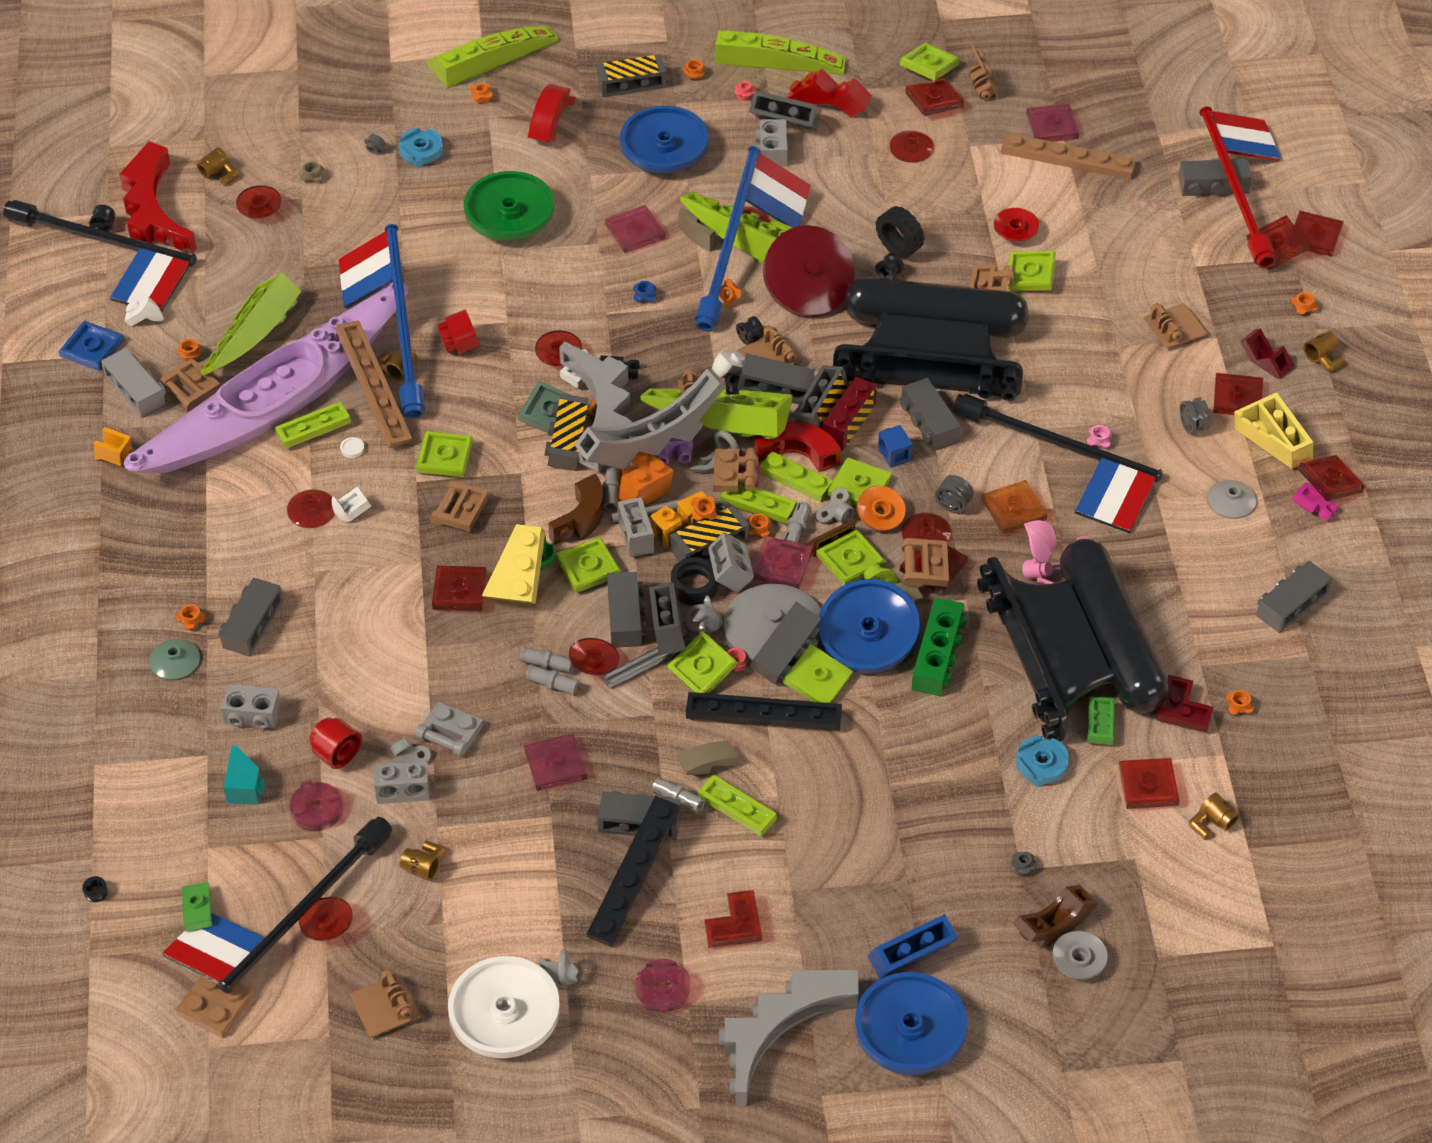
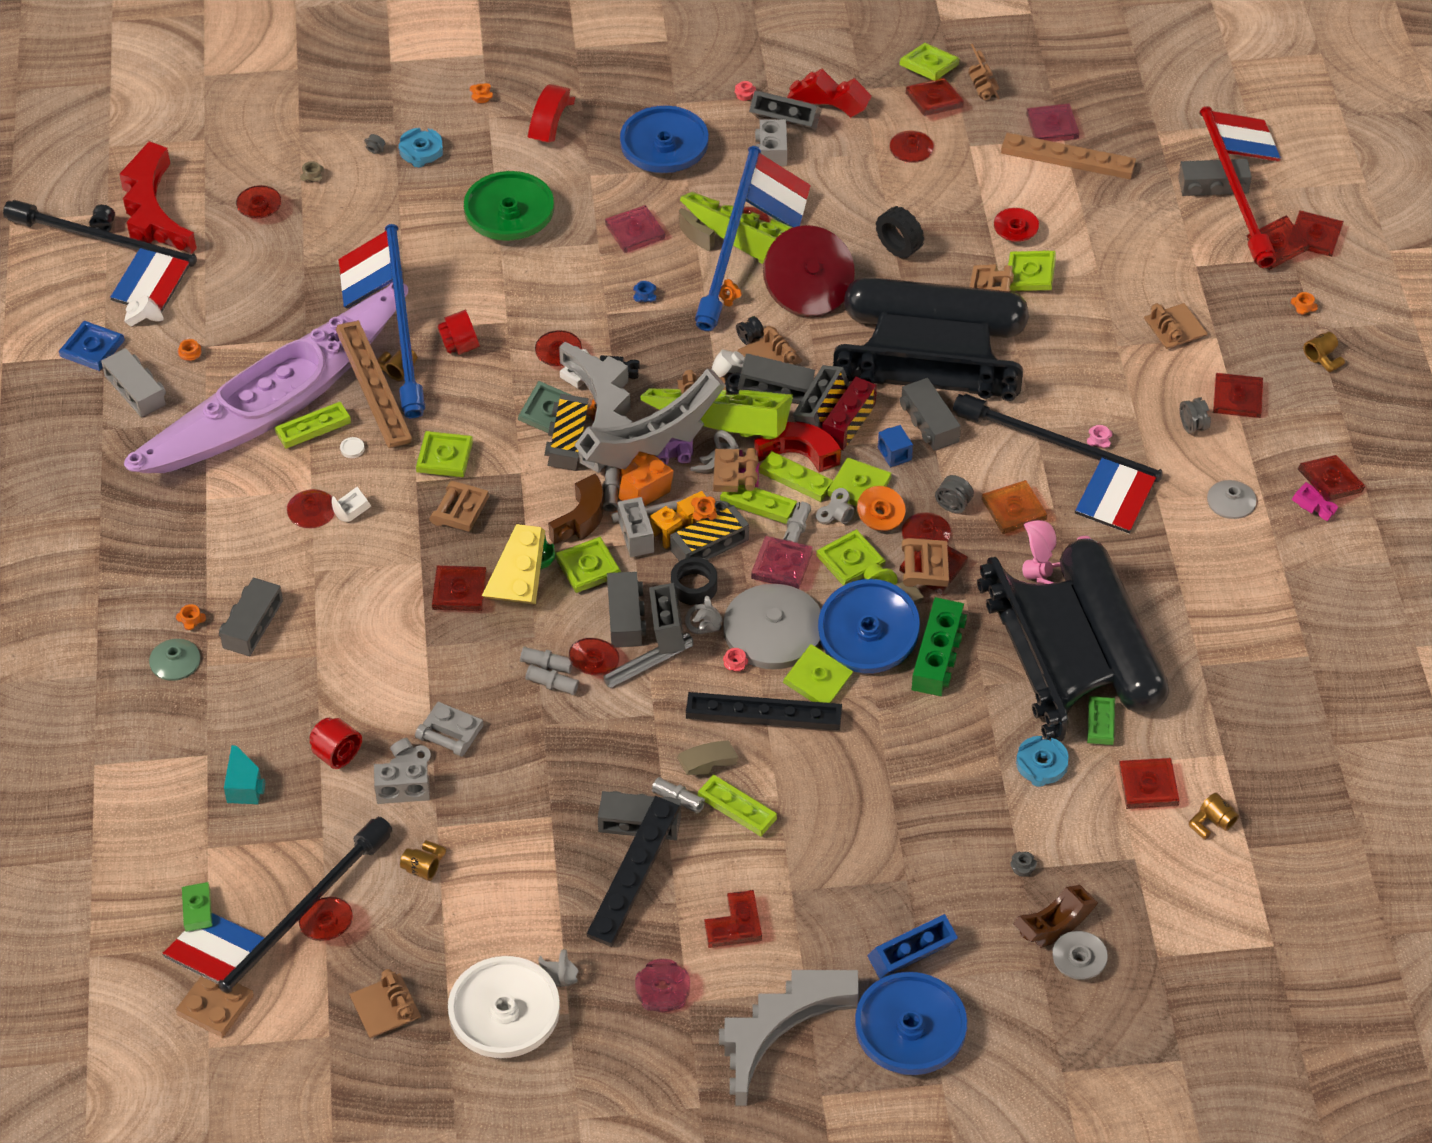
(87, 888): black bush -> none
(114, 448): light orange window -> none
(190, 376): medium nougat plate -> none
(216, 162): pearl gold piece -> none
(251, 706): light grey brick -> none
(254, 320): lime wedge -> none
(312, 793): clear pink plate -> none
(488, 53): lime wedge -> none
(555, 762): clear pink plate -> none
(631, 75): brick -> none
(694, 69): orange plate -> none
(702, 664): lime plate -> none
(730, 562): light grey brick -> none
(759, 525): orange plate -> none
(774, 53): lime wedge -> none
(786, 643): dark grey brick -> none
(831, 536): reddish brown slope -> none
(889, 266): black wheel -> none
(1180, 710): dark red plate -> none
(1241, 697): orange plate -> none
(1272, 360): dark red slope -> none
(1275, 430): light yellow wedge -> none
(1293, 596): dark grey brick -> none

